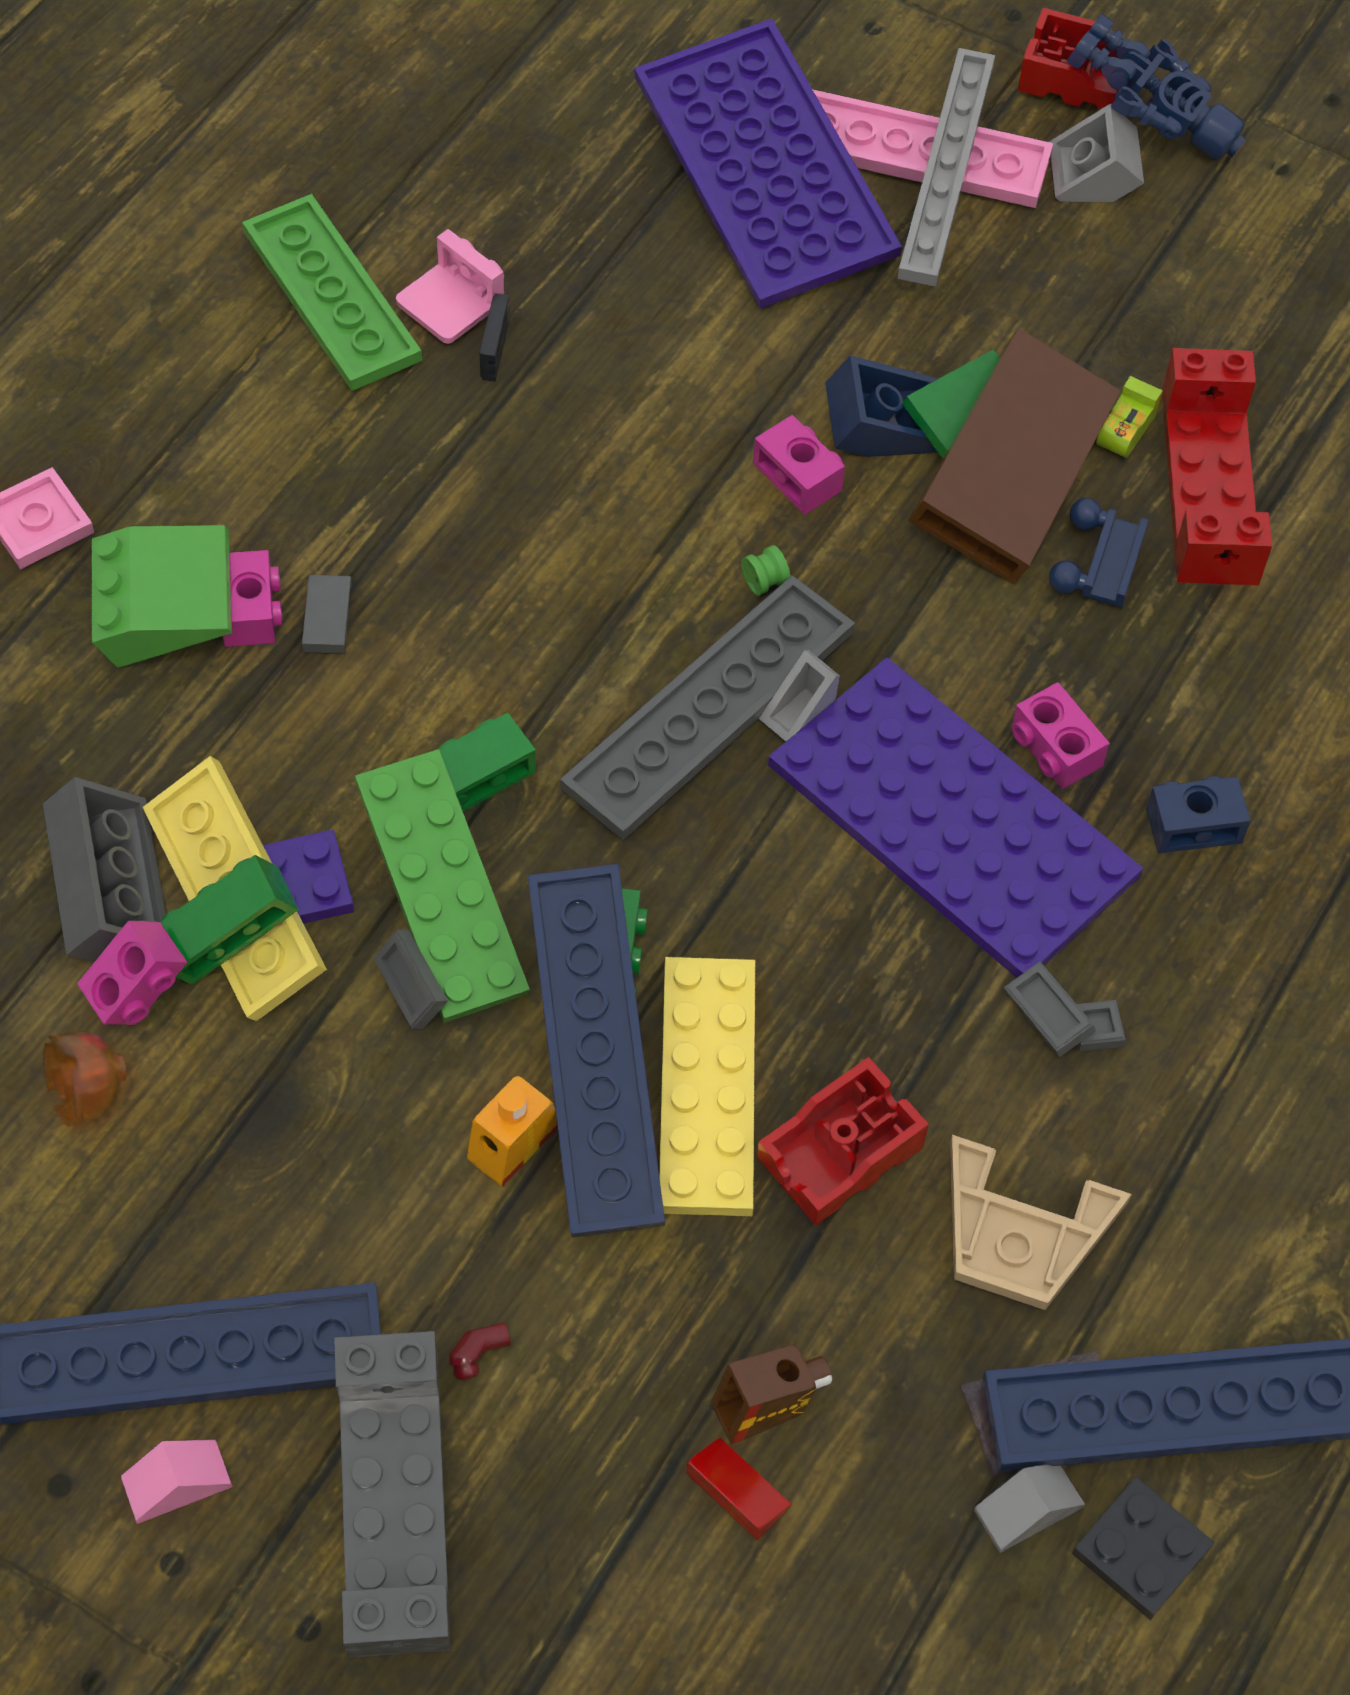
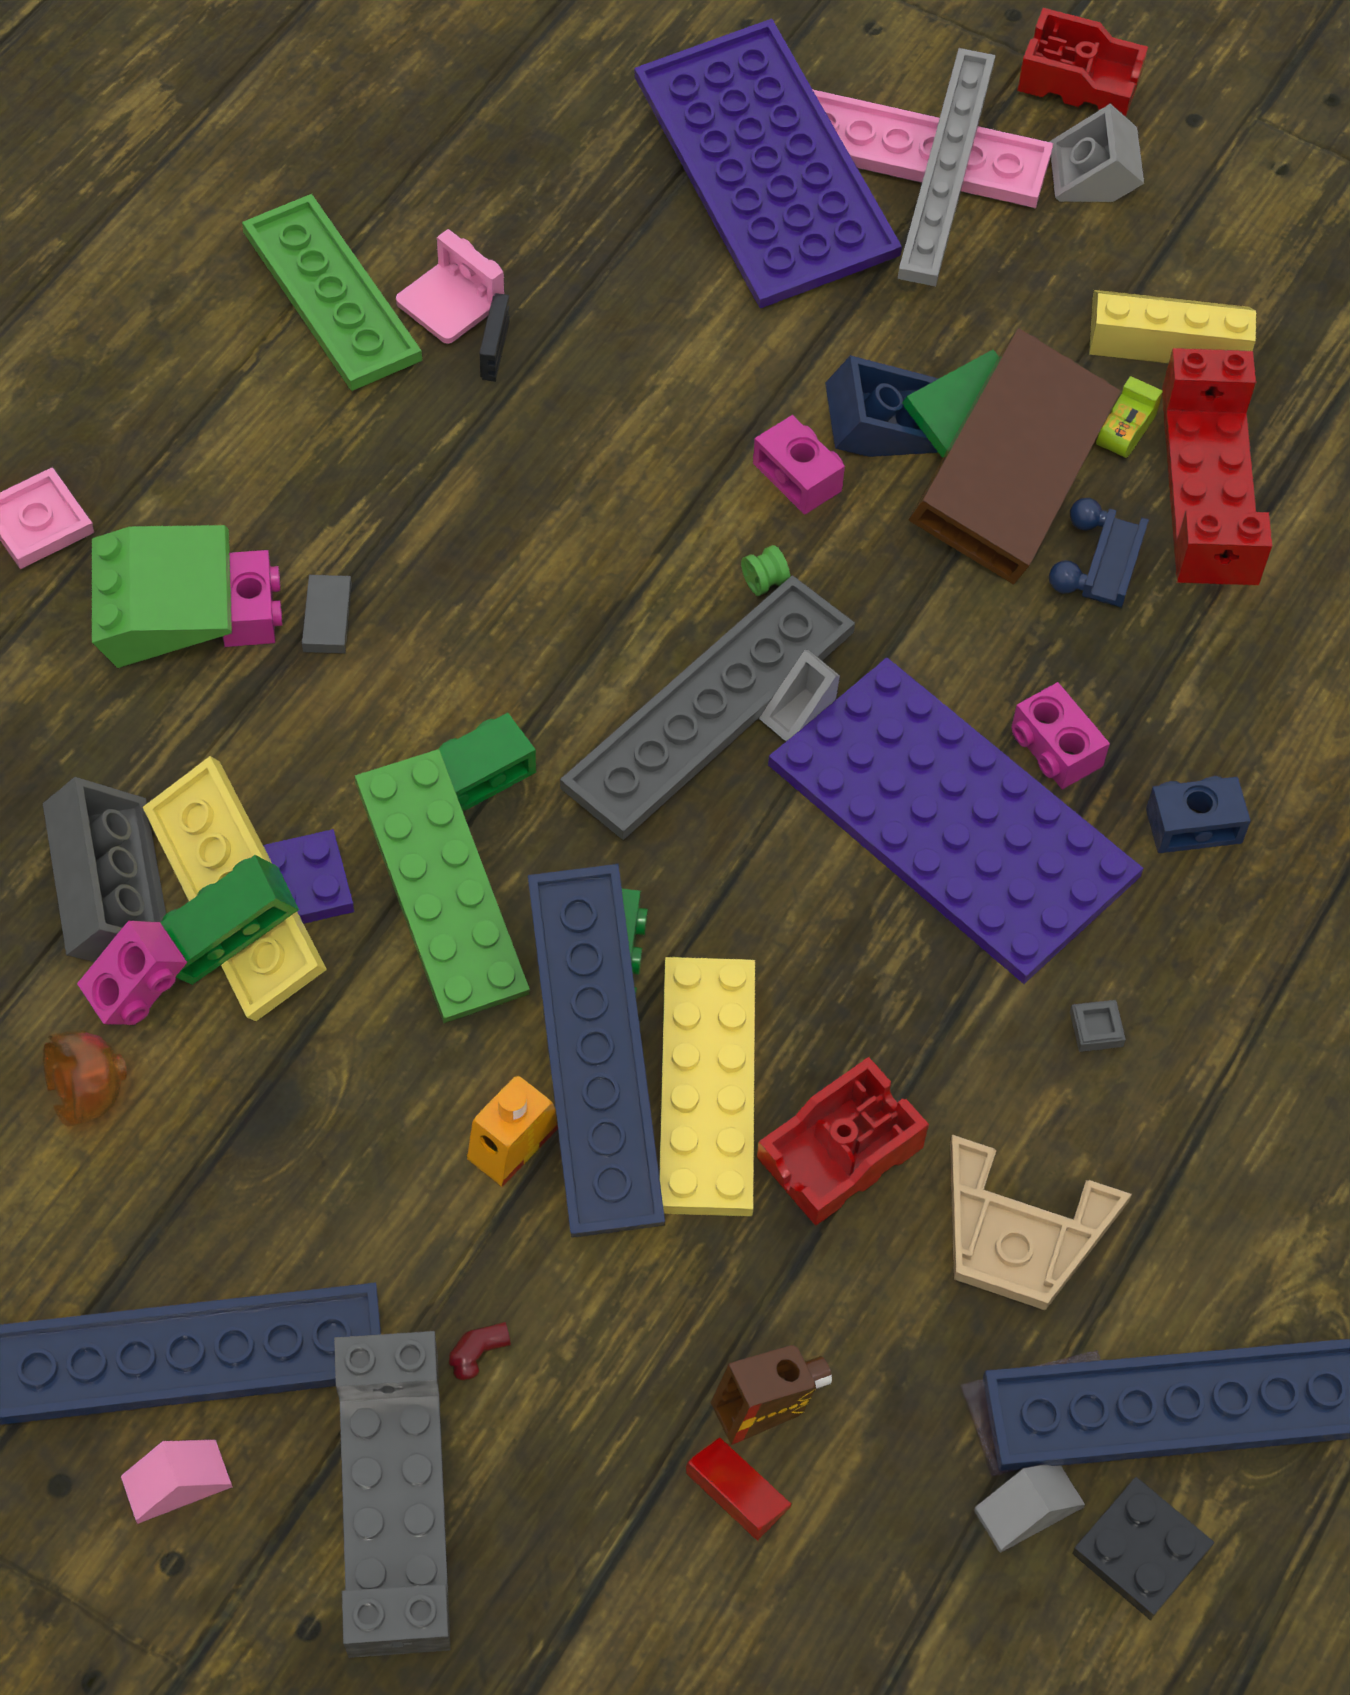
(410, 979): dark grey tile -> none
(1049, 1009): dark grey tile -> none
(1152, 326): none -> light yellow slope
(1175, 102): dark blue piece -> none

